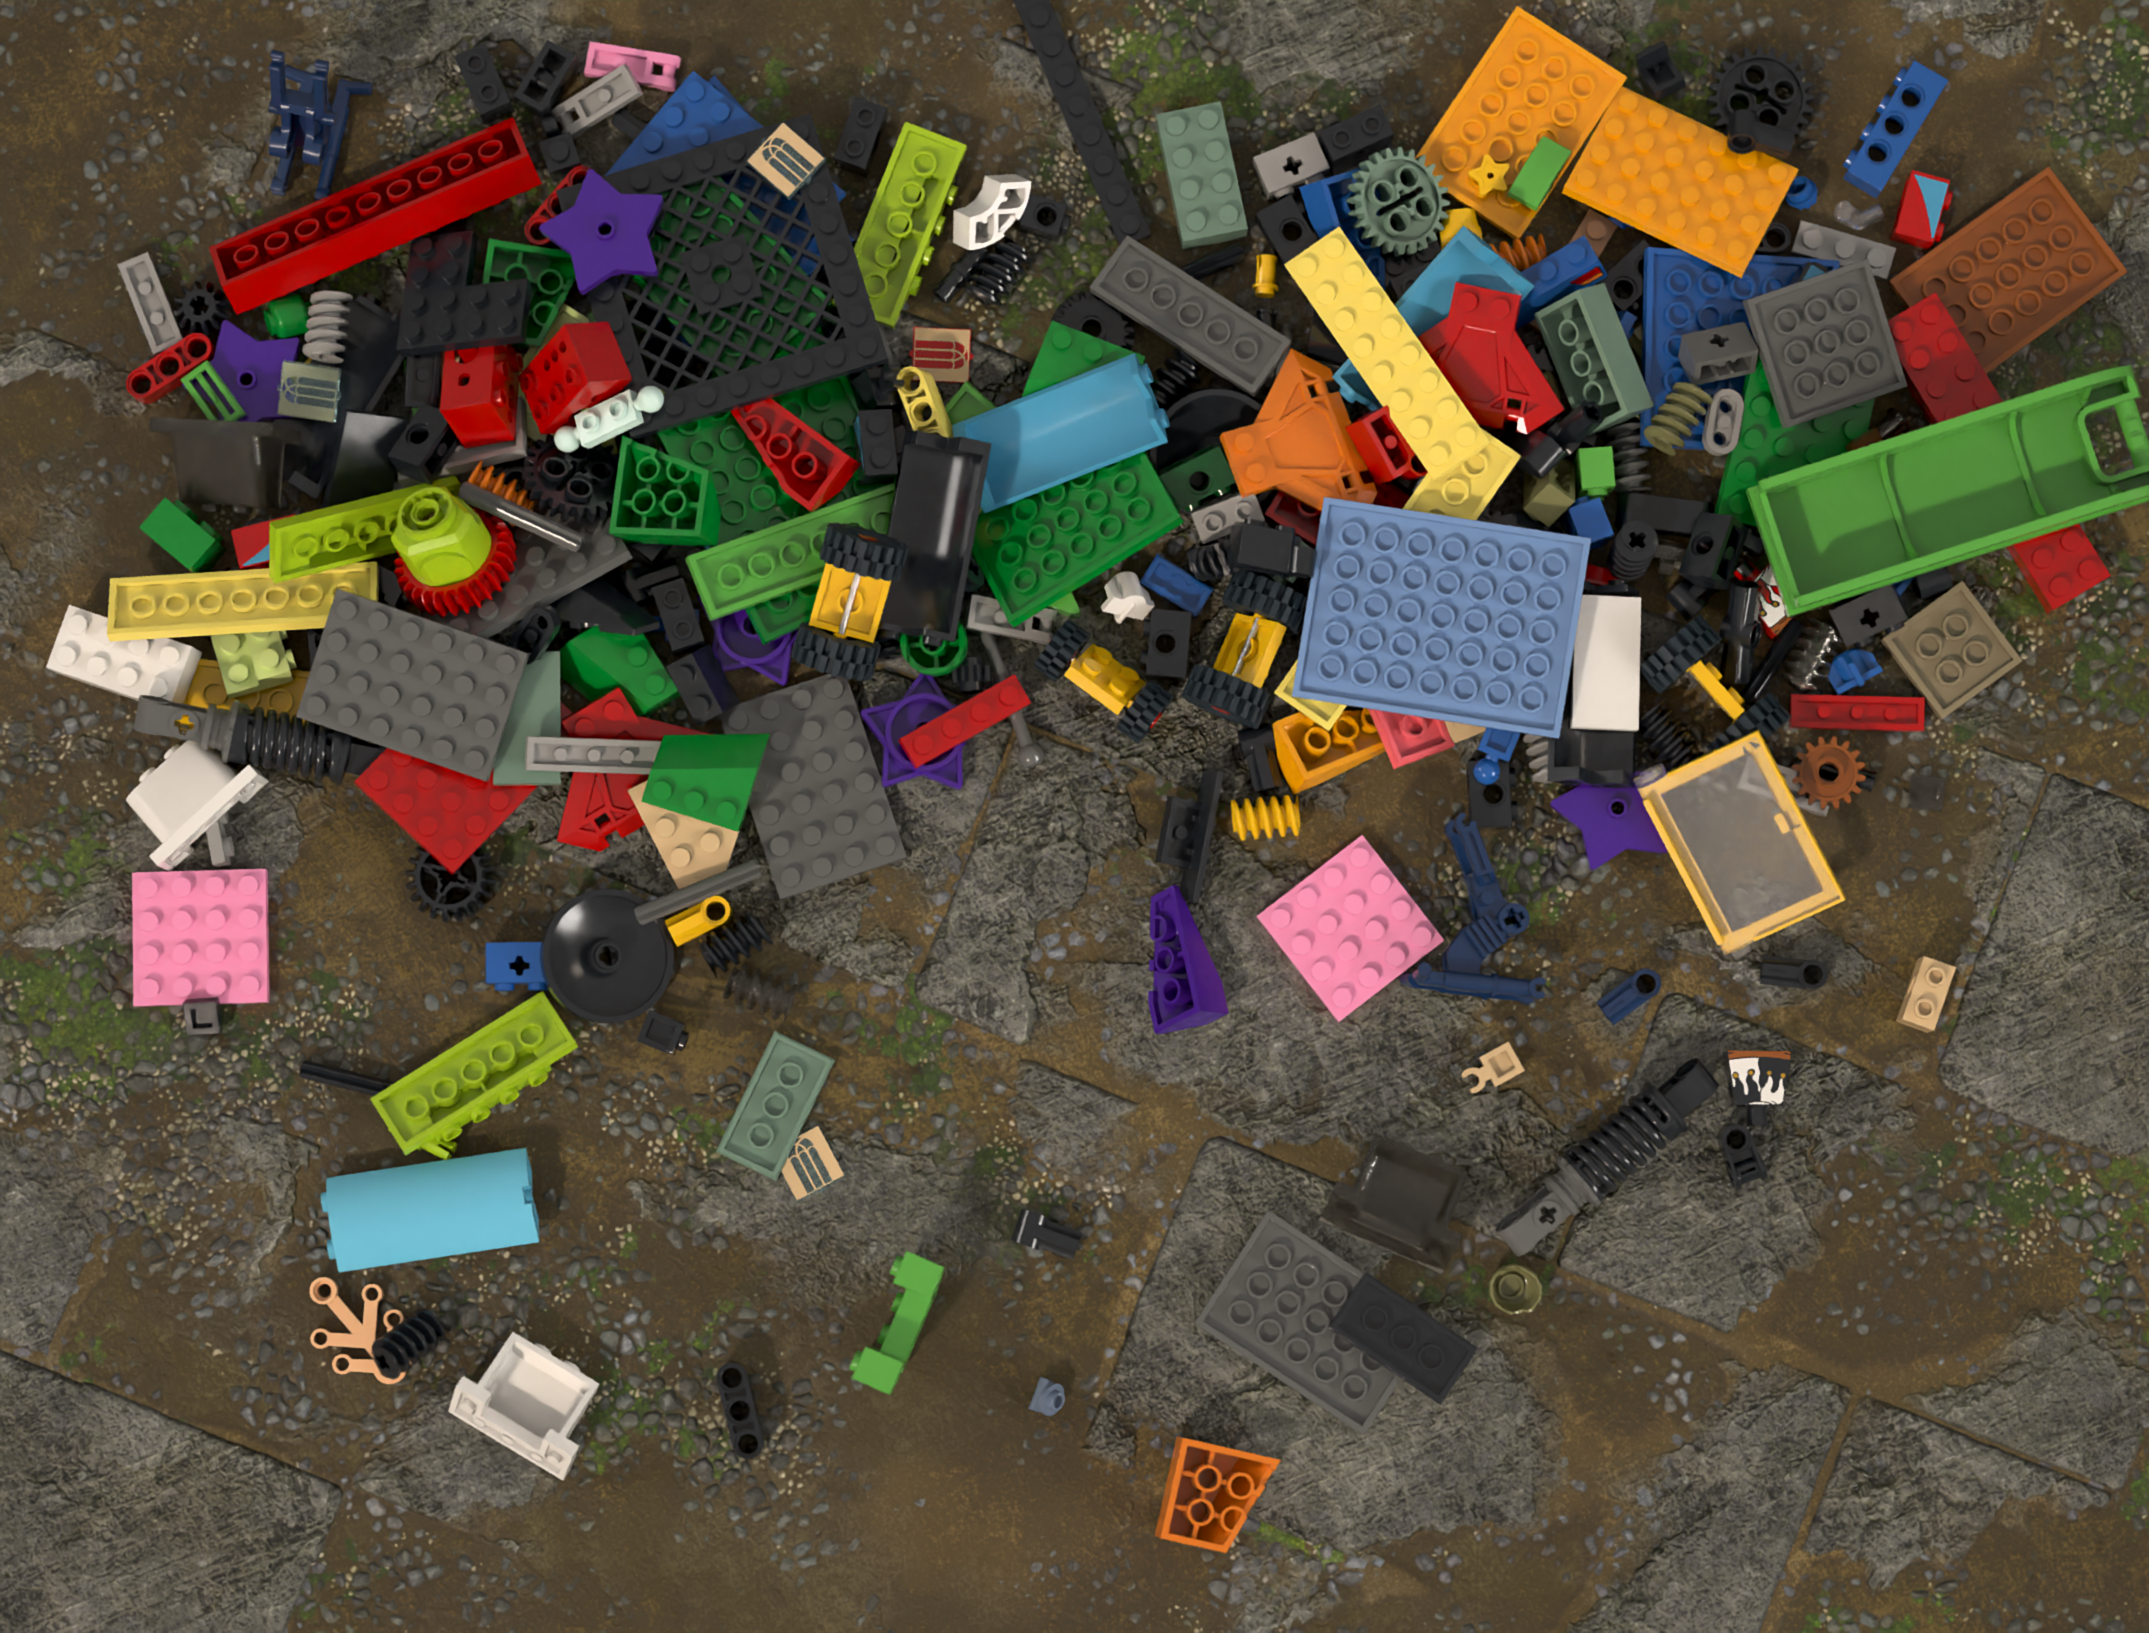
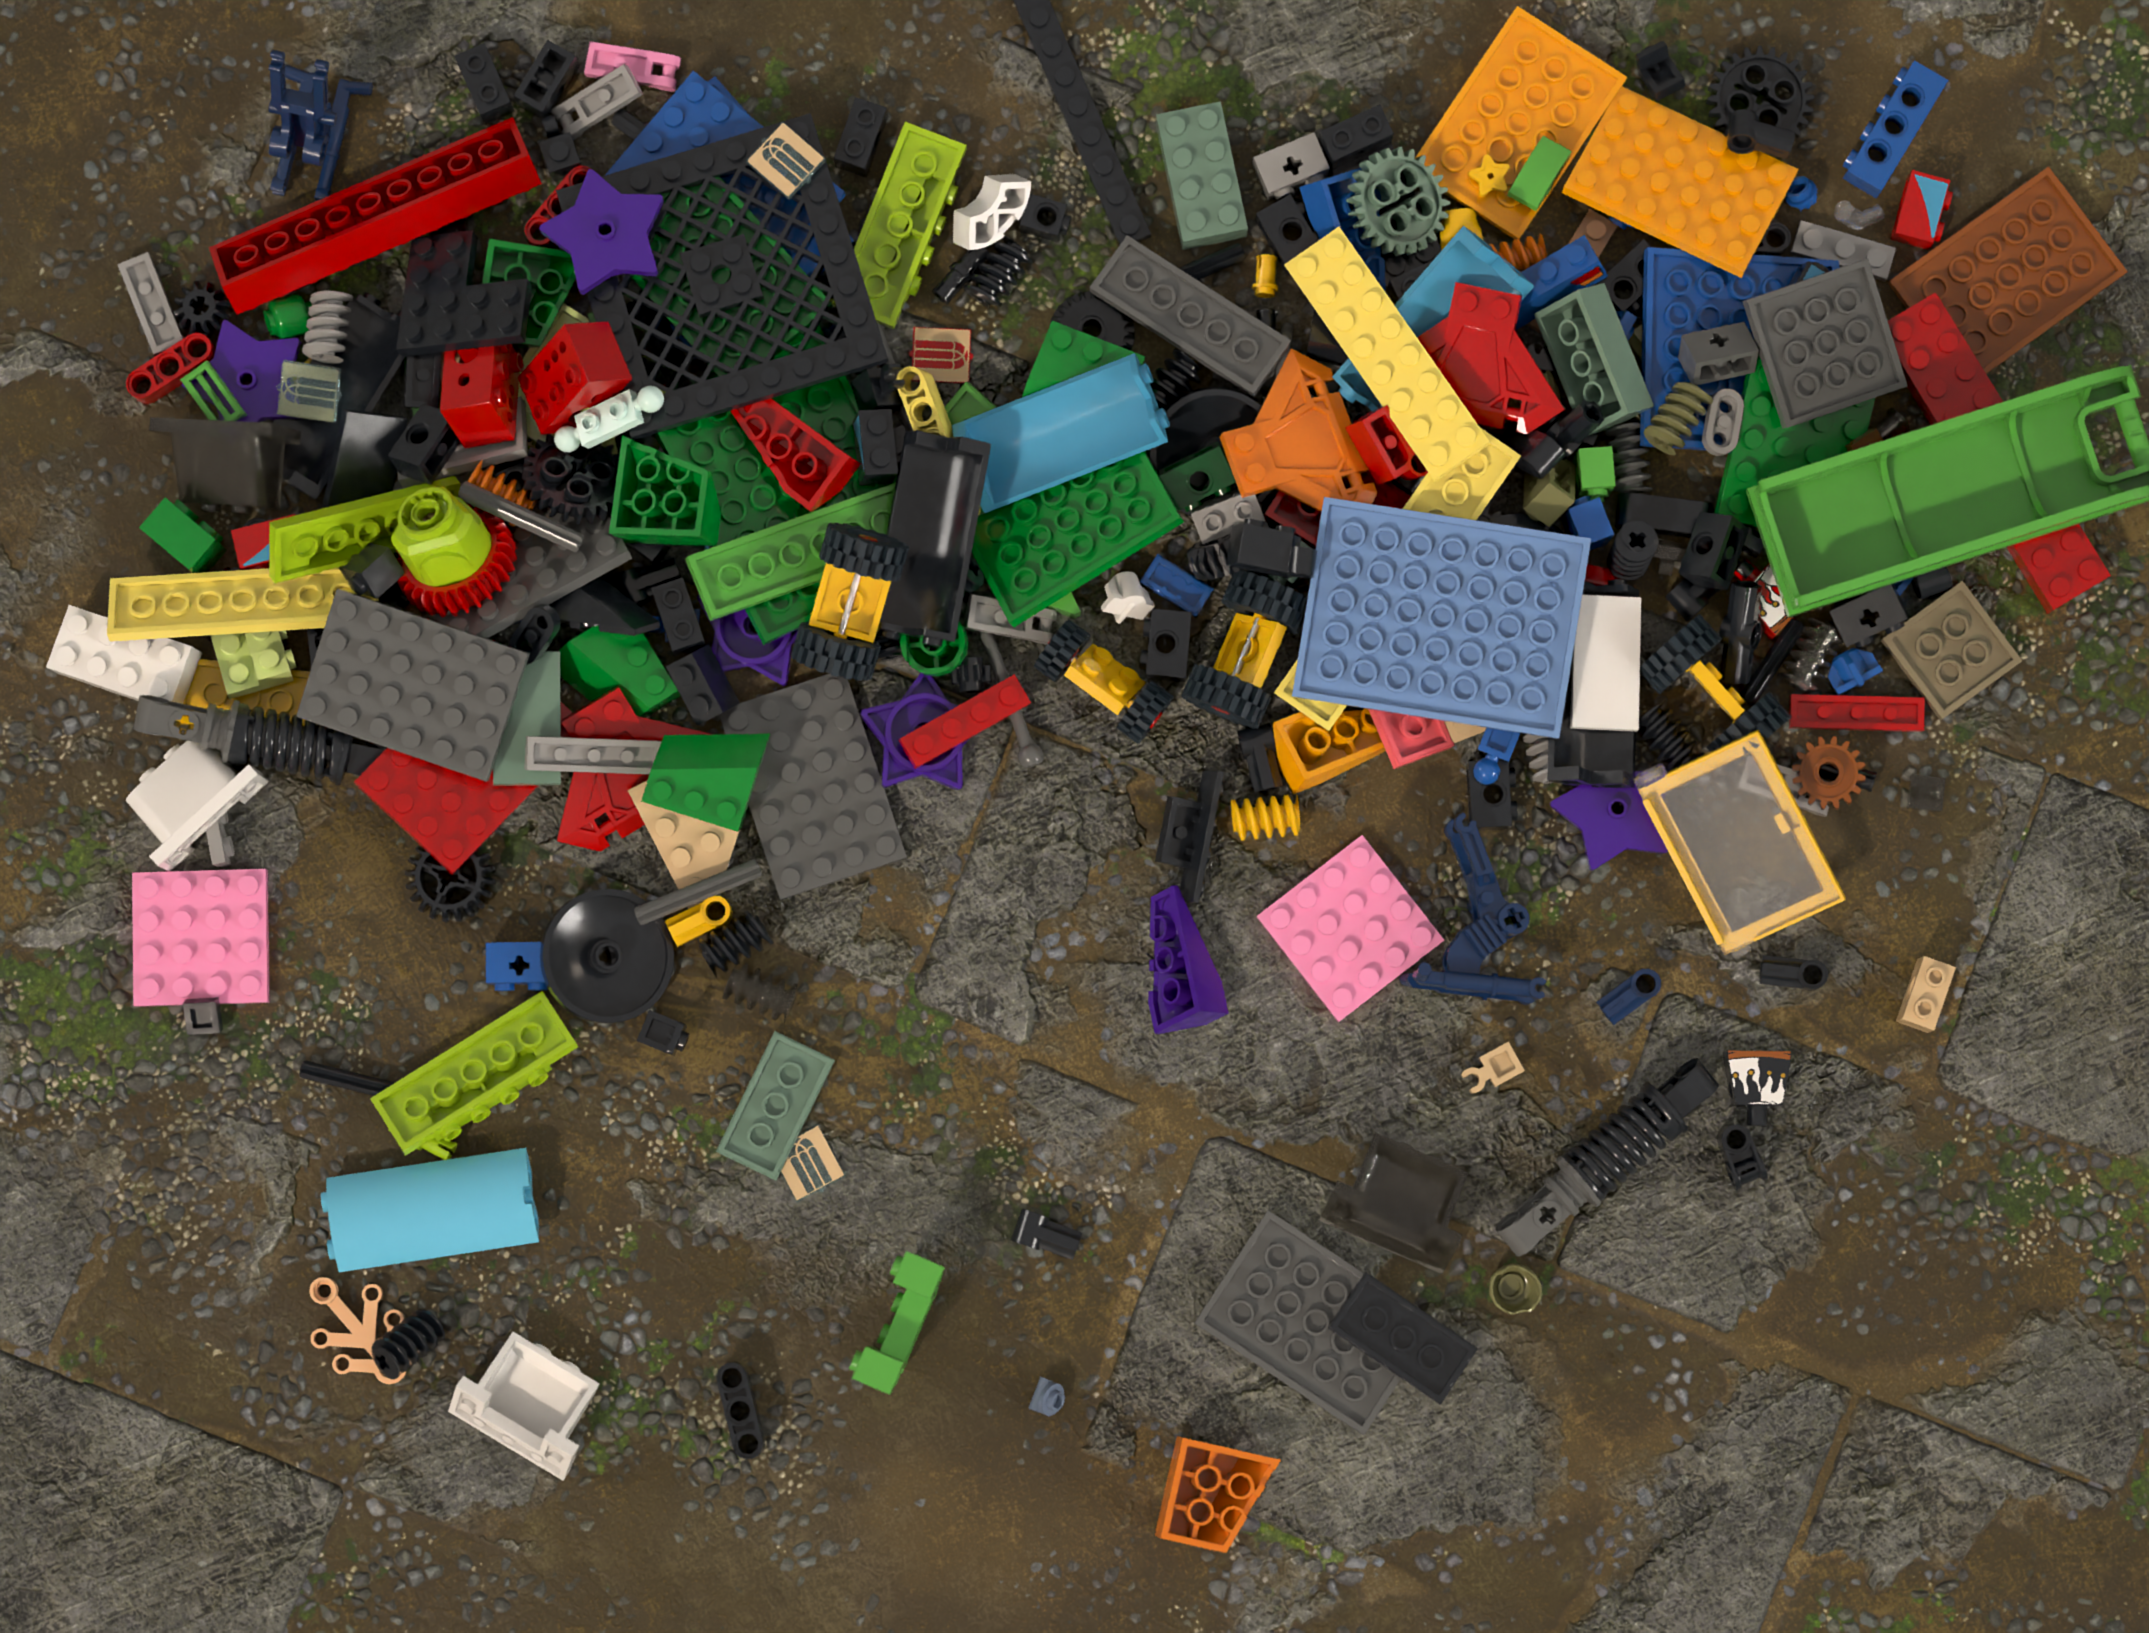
(372, 570): none -> black brick

